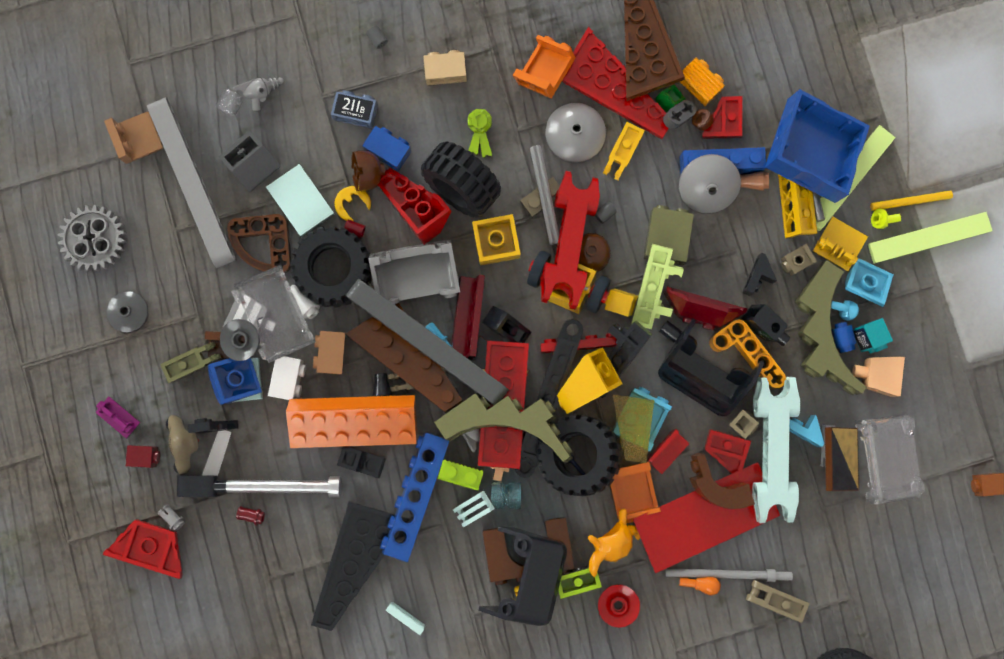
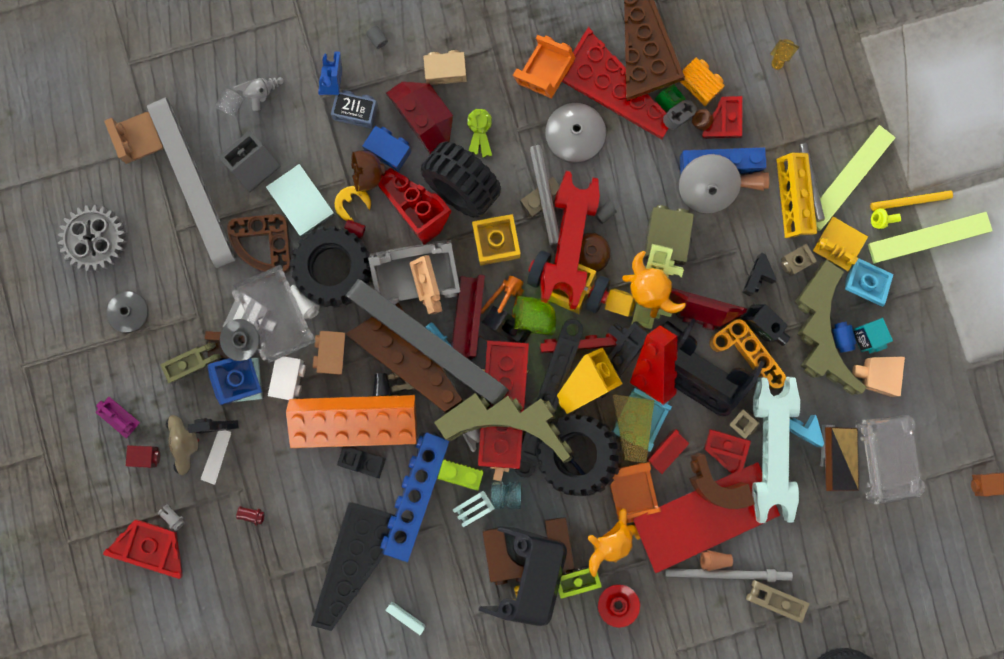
(209, 486): flat silver piece -> none
(330, 75): none -> blue hinge
(423, 112): none -> dark red wedge
(426, 284): none -> light nougat hinge
(512, 287): none -> orange plant
(534, 316): none -> clear neon green brick
(624, 148): yellow hinge -> none
(651, 288): none -> light orange piece
(656, 365): none -> red wedge
(707, 585): orange piece -> none
(714, 560): none -> nougat cone
(782, 51): none -> clear yellow hinge
(817, 146): blue tile -> none
(847, 310): medium azure plate -> none

